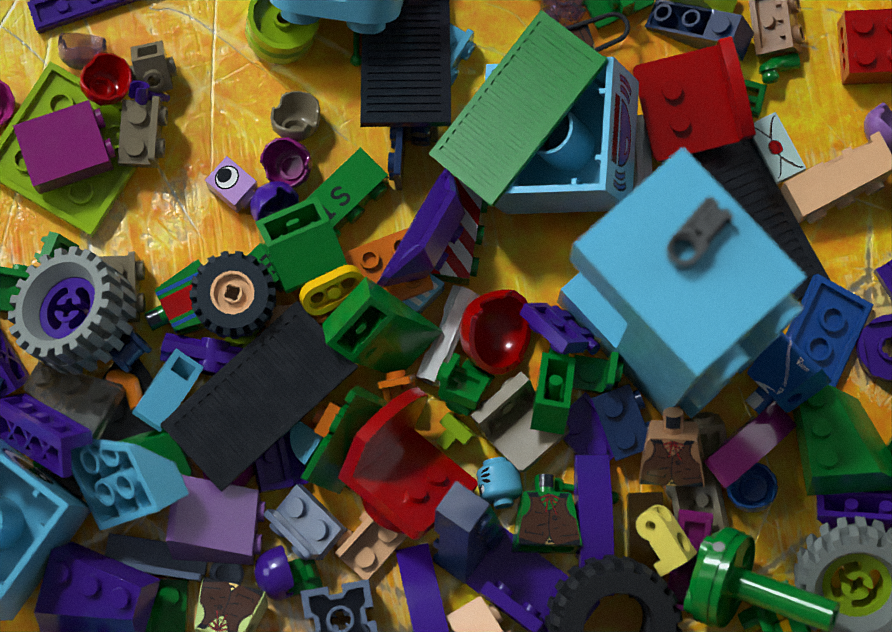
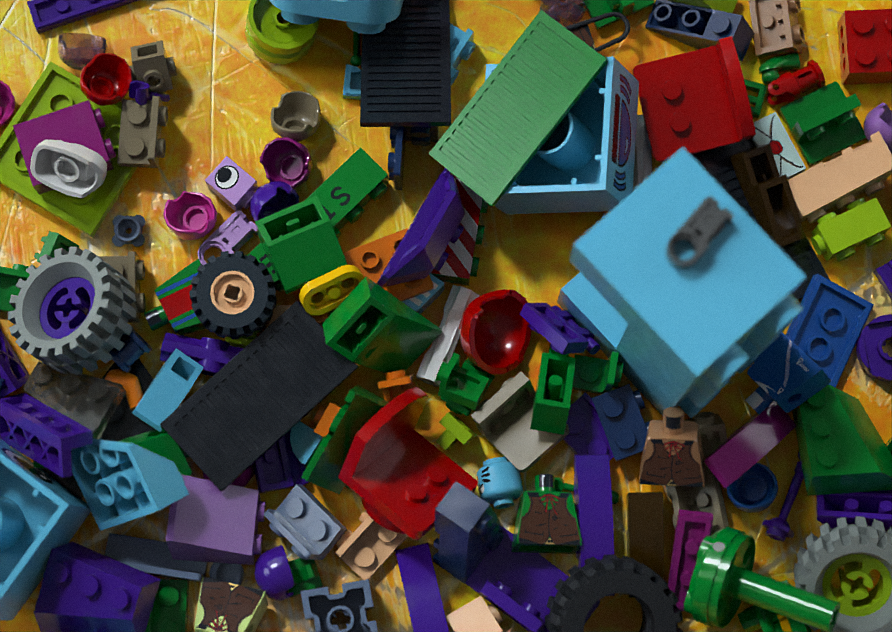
(68, 167): none -> white piece
(122, 223): none -> sand blue plate
(190, 215): none -> dark pink hair
(229, 235): none -> lavender piece
(352, 82): none -> medium azure tile
(665, 537): light yellow leg -> none
(768, 194): none -> dark brown slope
(778, 527): none -> dark purple piece
(794, 84): none -> red piece
(824, 122): none -> green bracket
(842, 233): none -> lime brick

